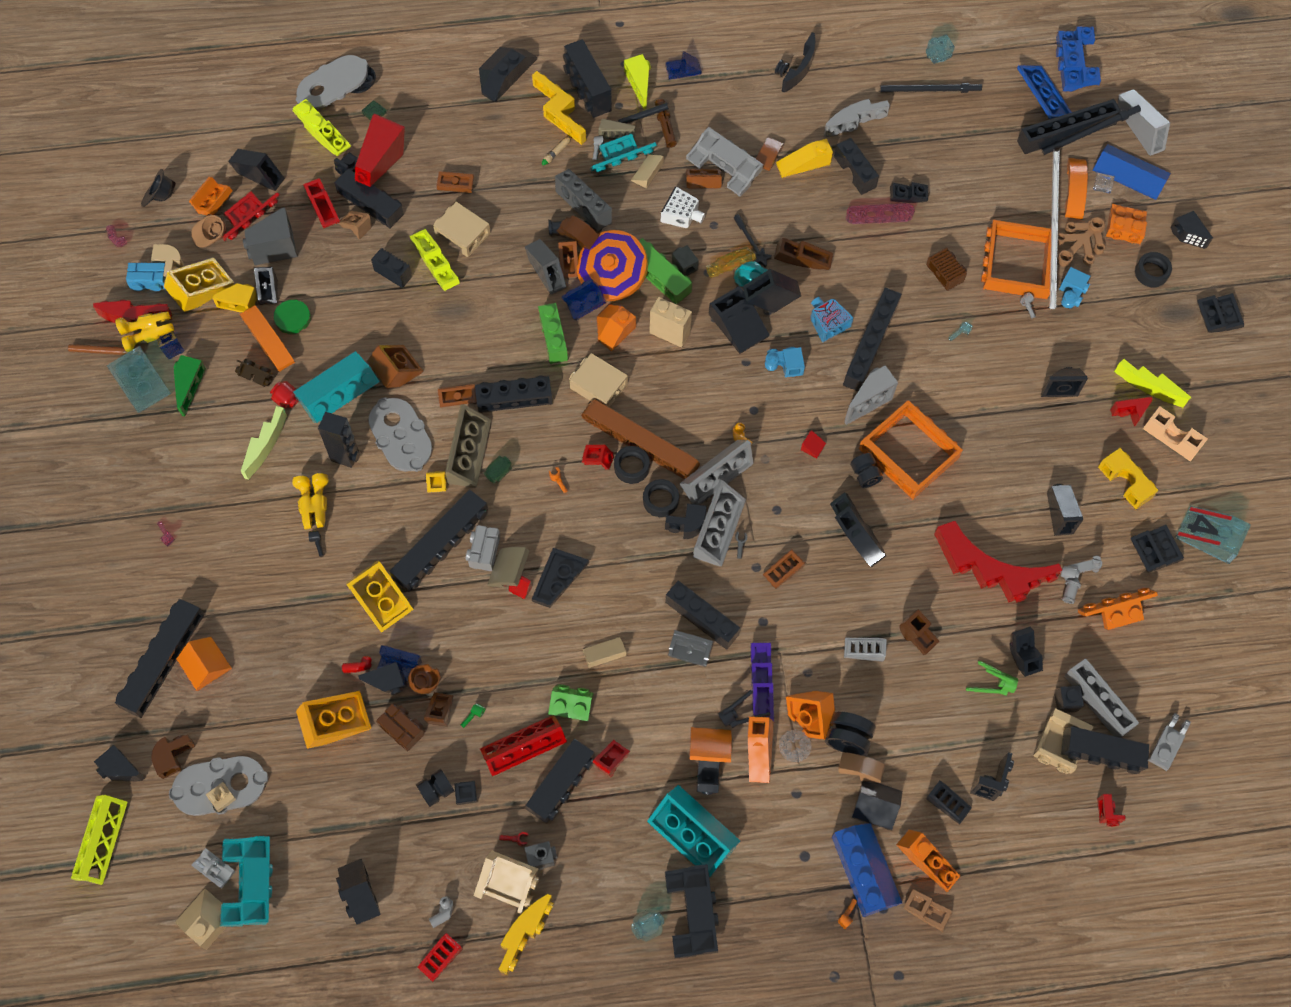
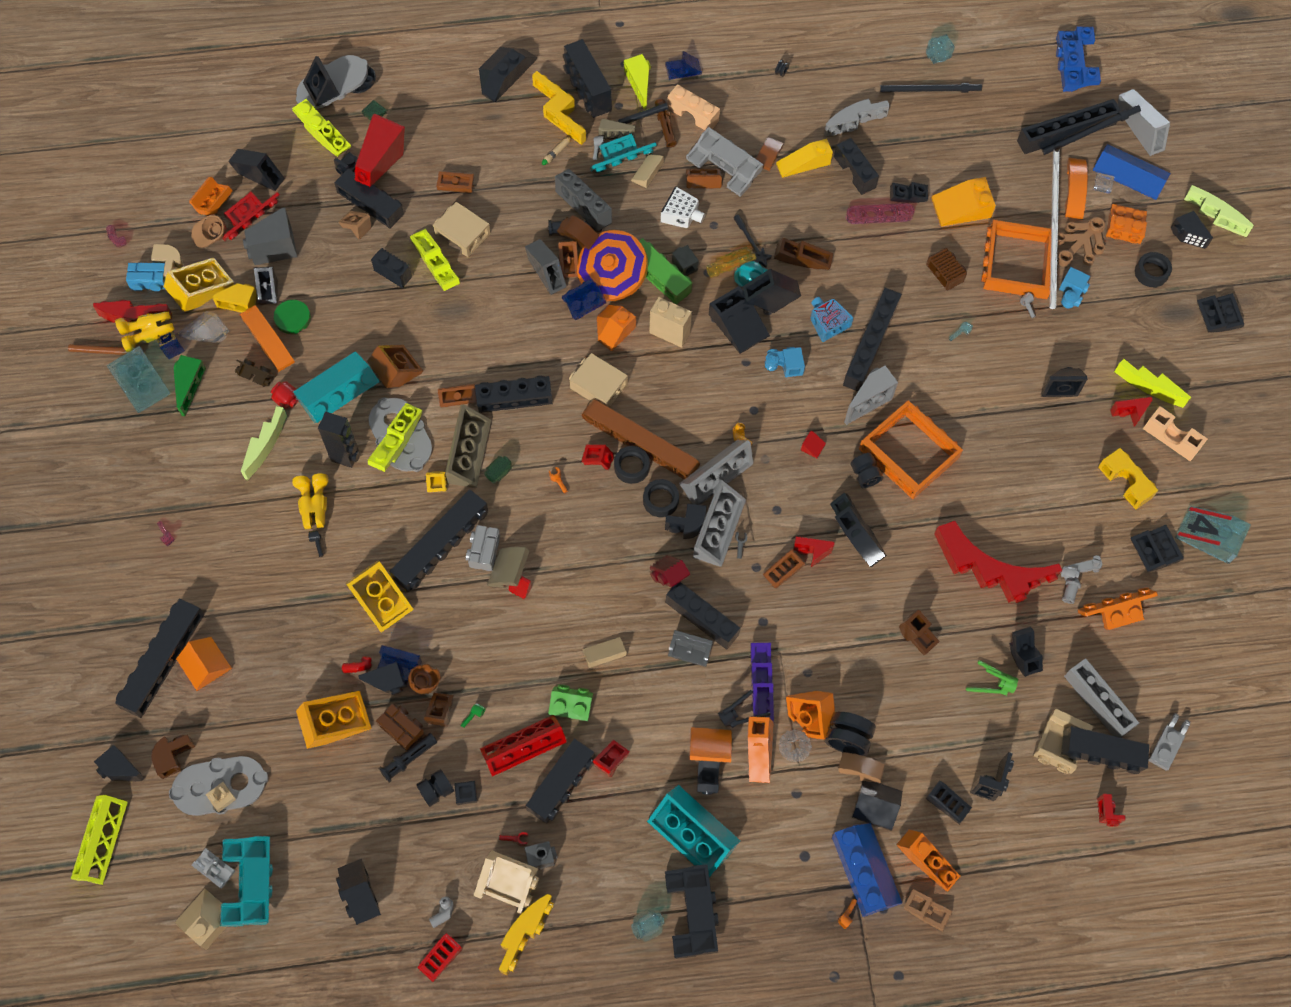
(160, 189): black piece -> none
(205, 328): none -> clear slope
(319, 83): none -> black slope
(321, 203): red slope -> none
(396, 438): none -> neon yellow slope
(400, 765): none -> black pin
(553, 333): bright green arch -> none
(557, 576): black wing -> none
(669, 571): none -> dark red brick
(682, 100): none -> light nougat arch
(793, 76): black slope -> none
(818, 548): none -> red slope
(873, 642): light grey slope -> none
(964, 202): none -> light orange slope
(1044, 90): blue slope -> none
(1064, 510): black slope -> none
(1069, 699): black brick -> none
(1224, 214): none -> yellowish green slope

